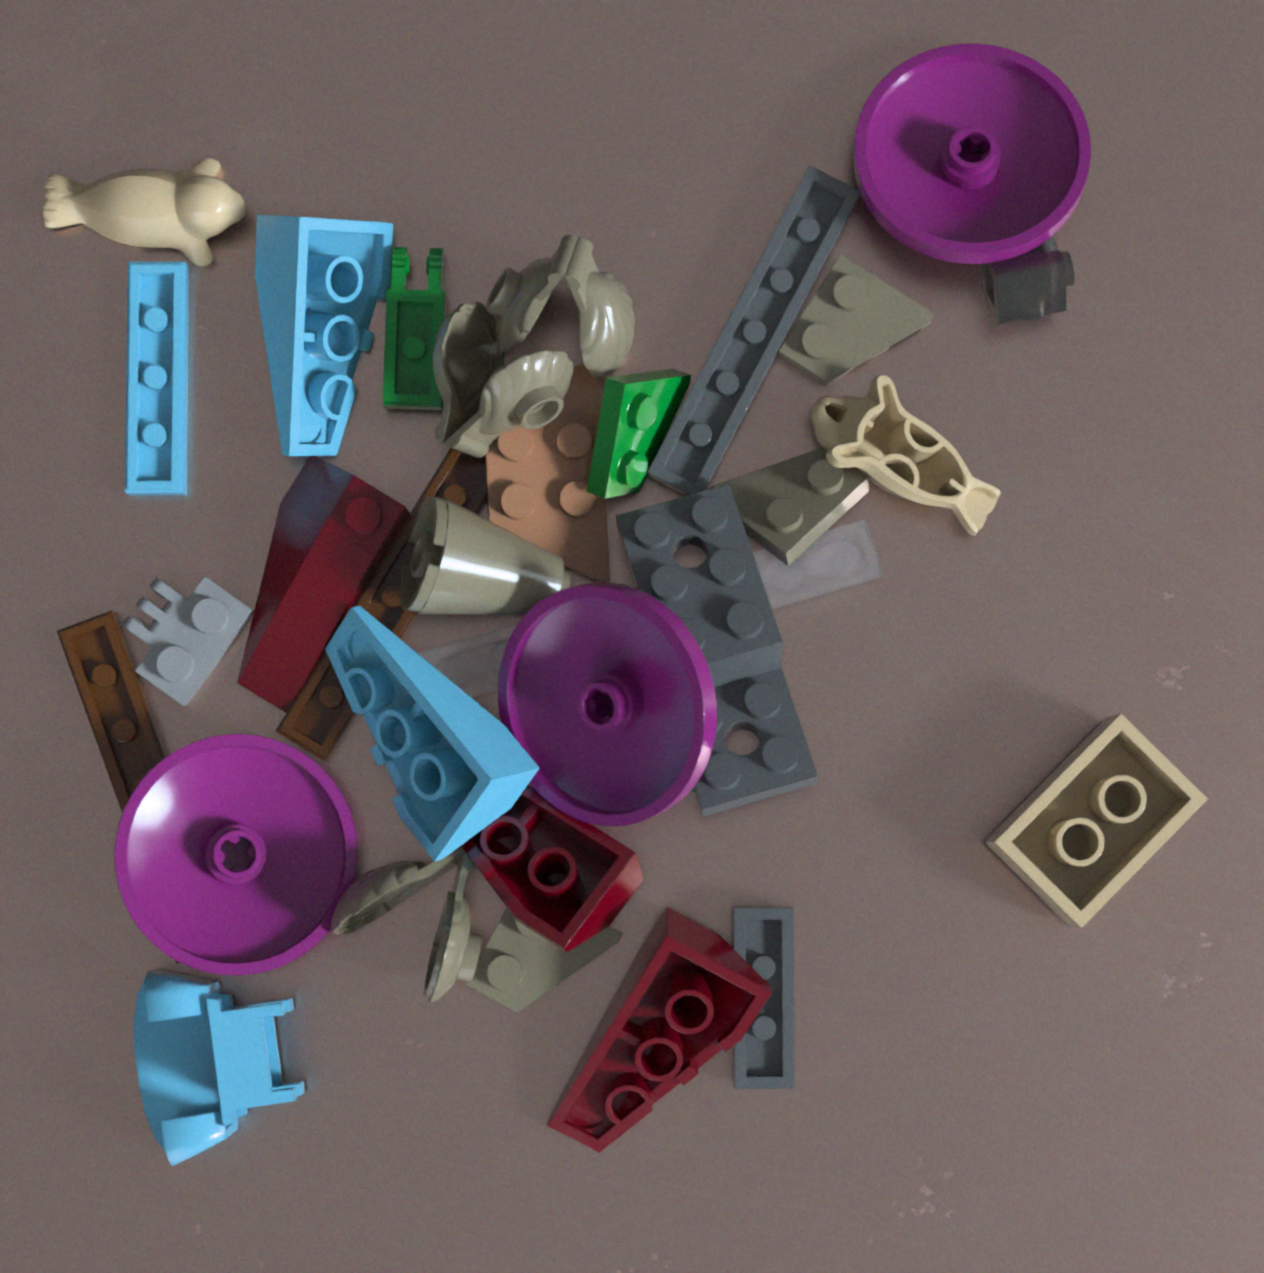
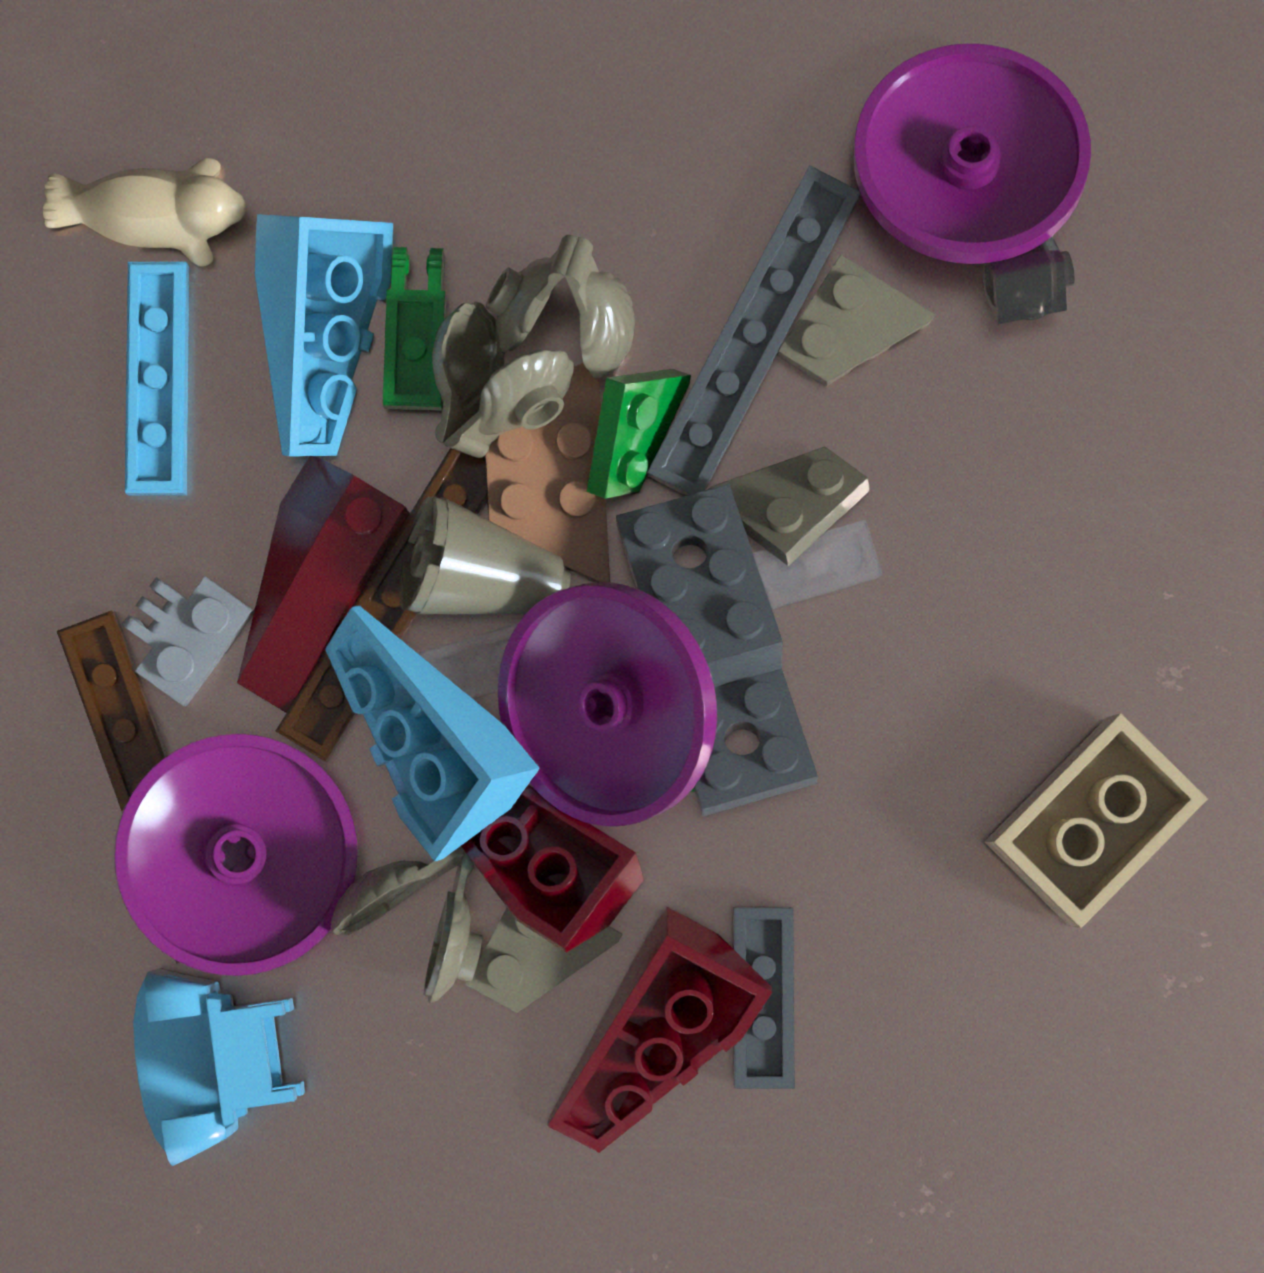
(900, 453): tan animal -> none

